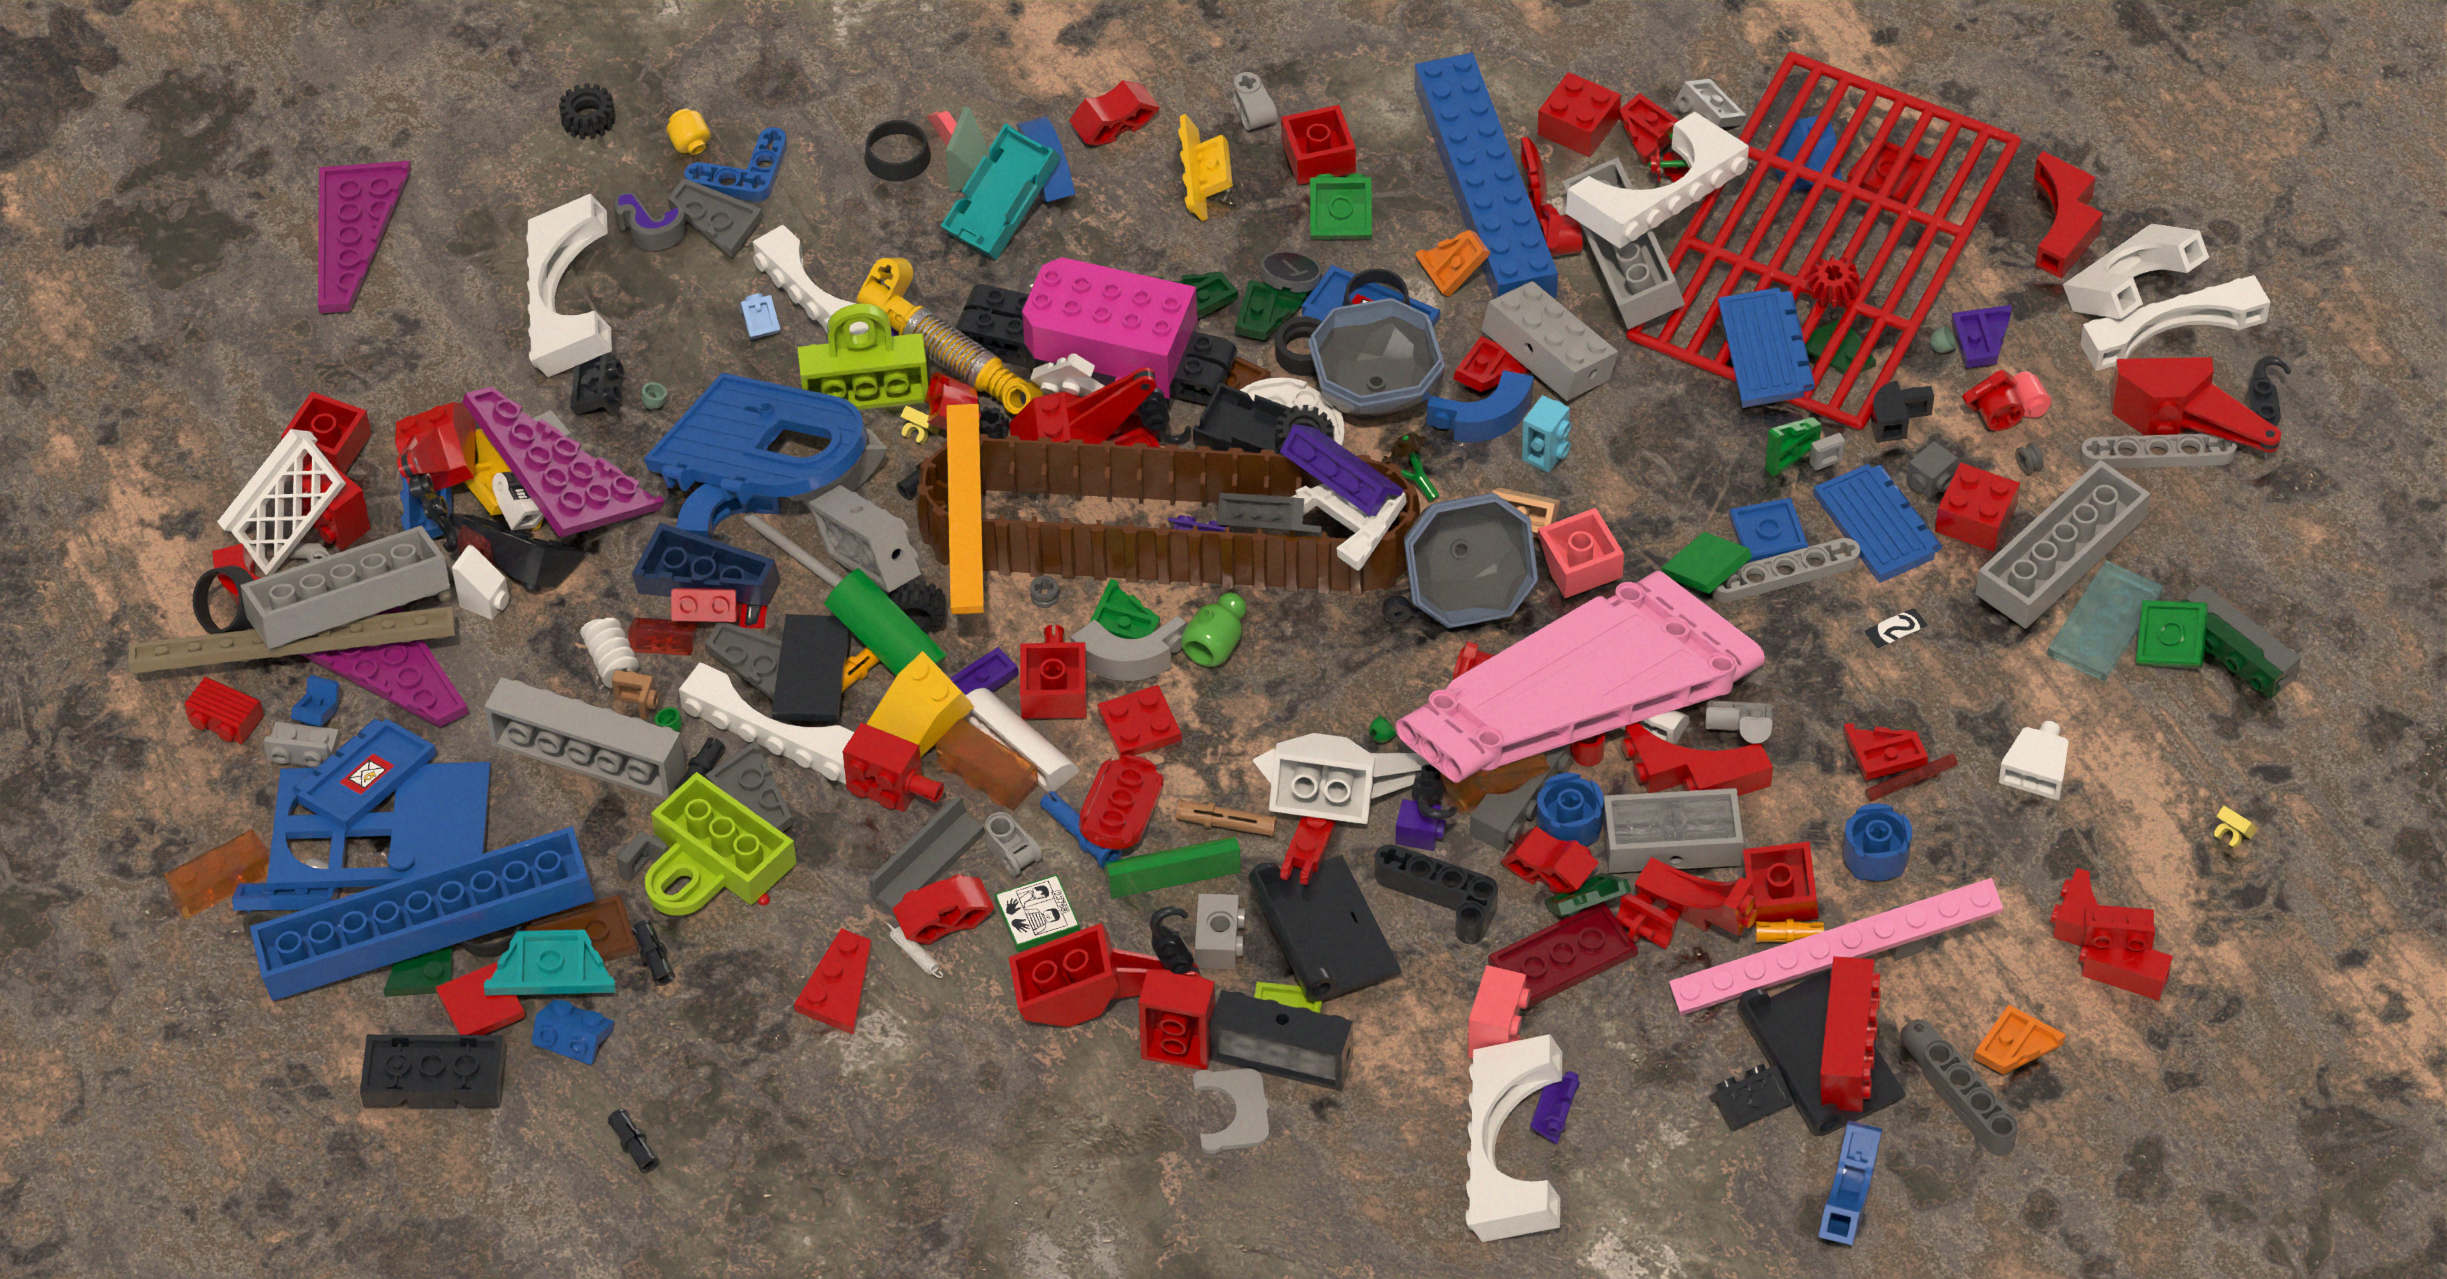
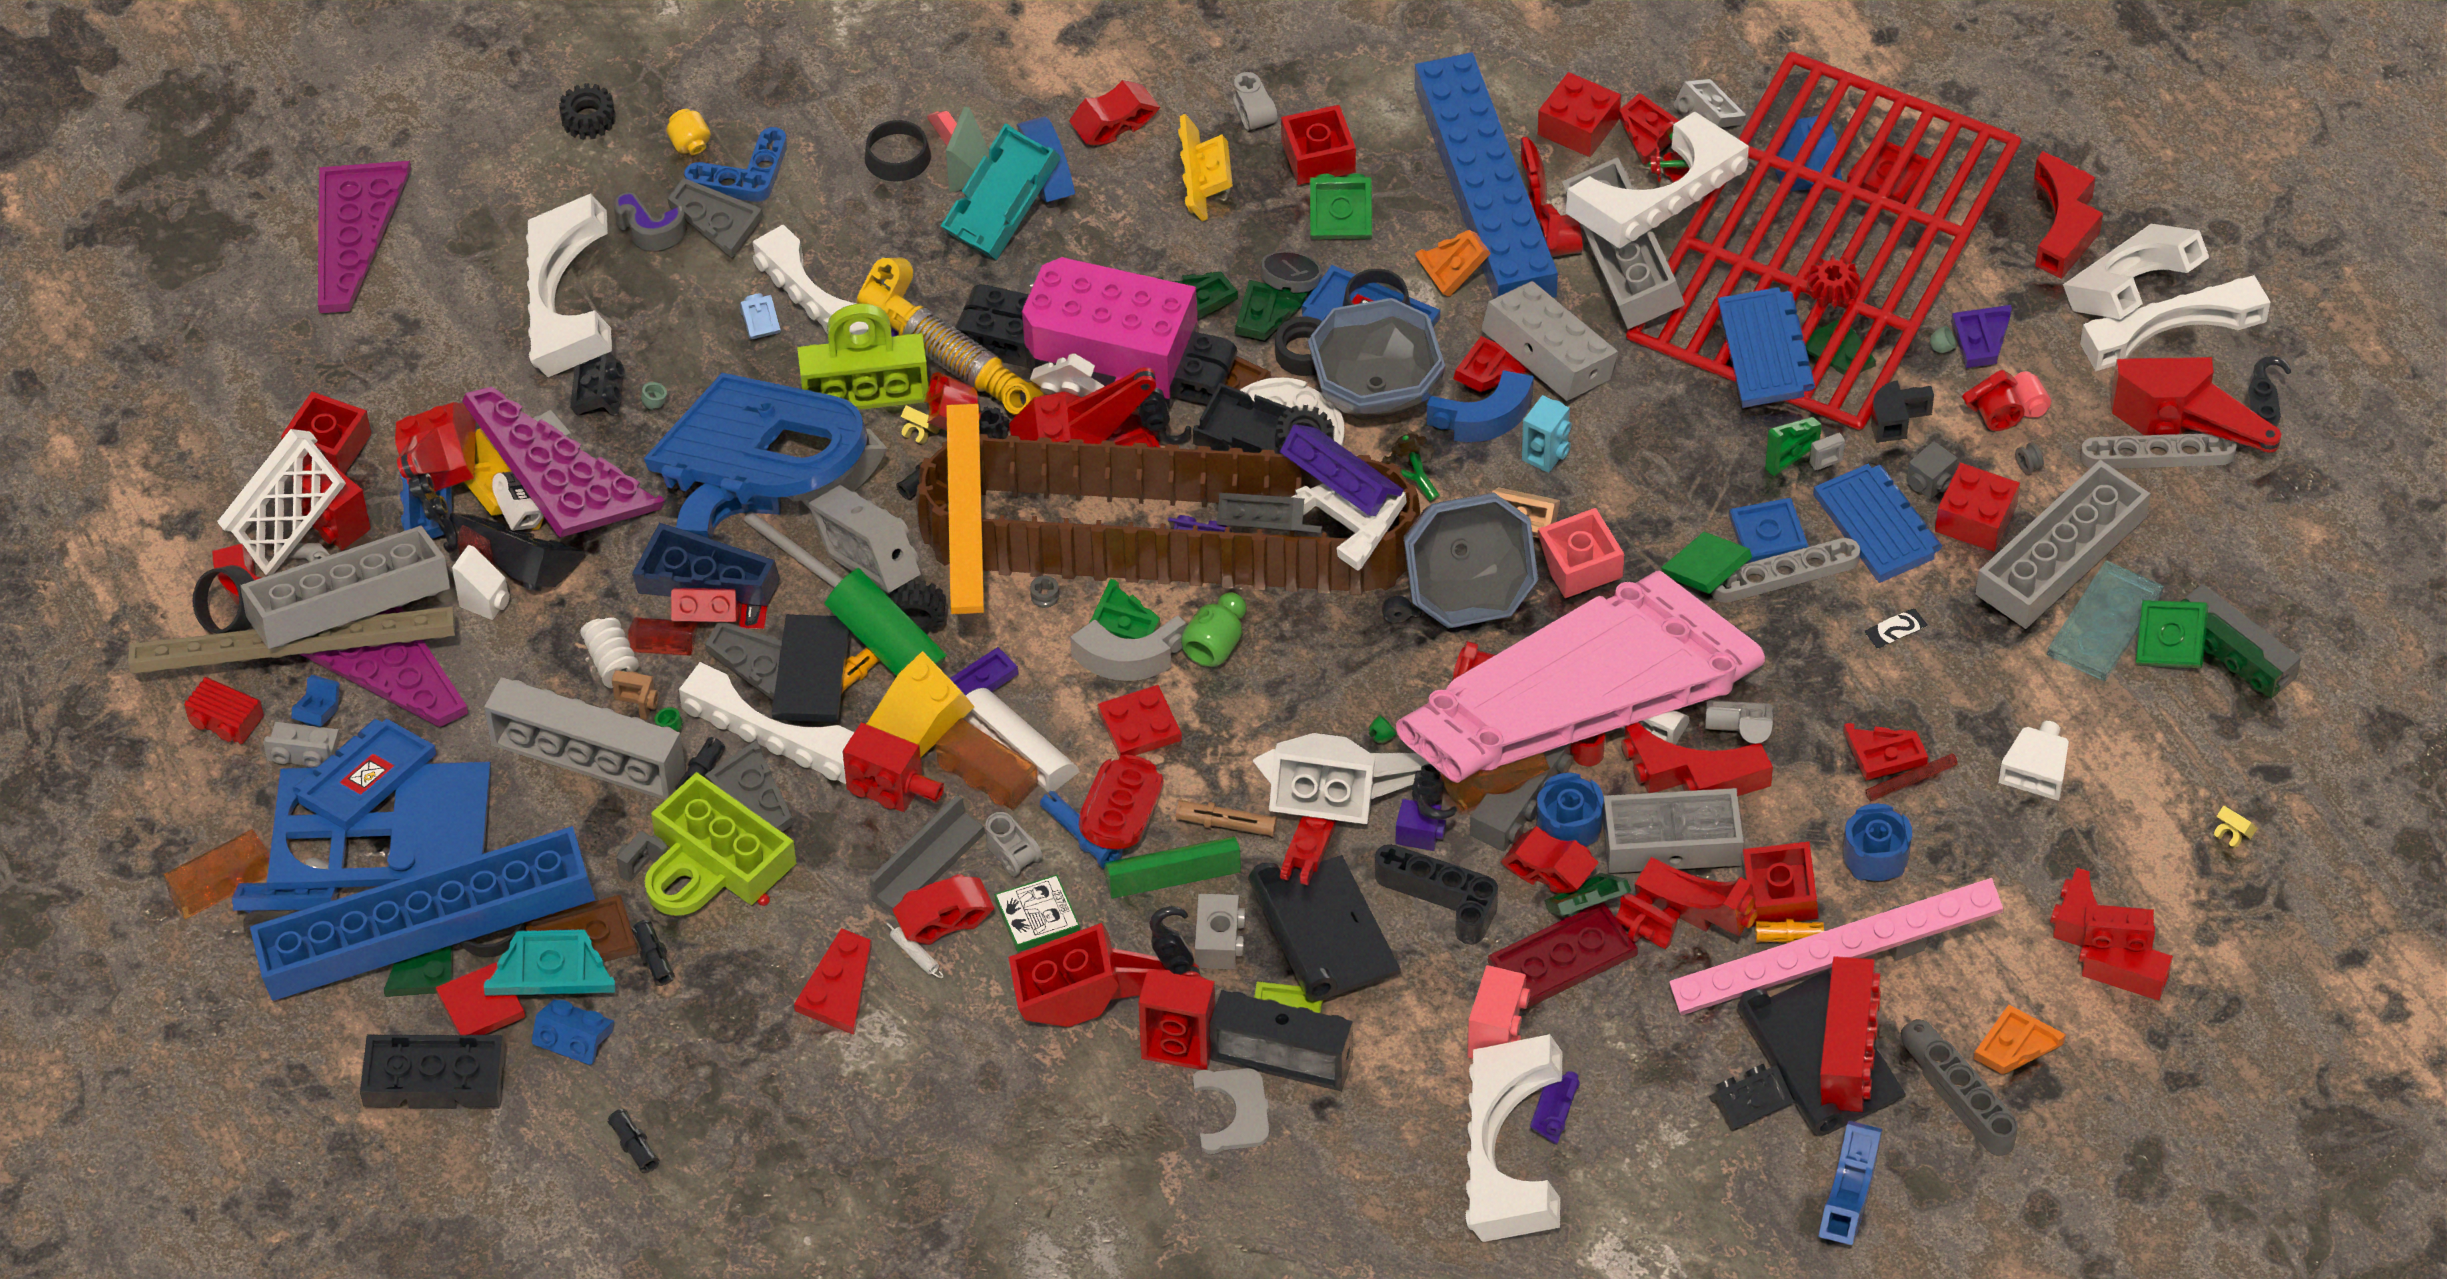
(1053, 677): red brick -> none

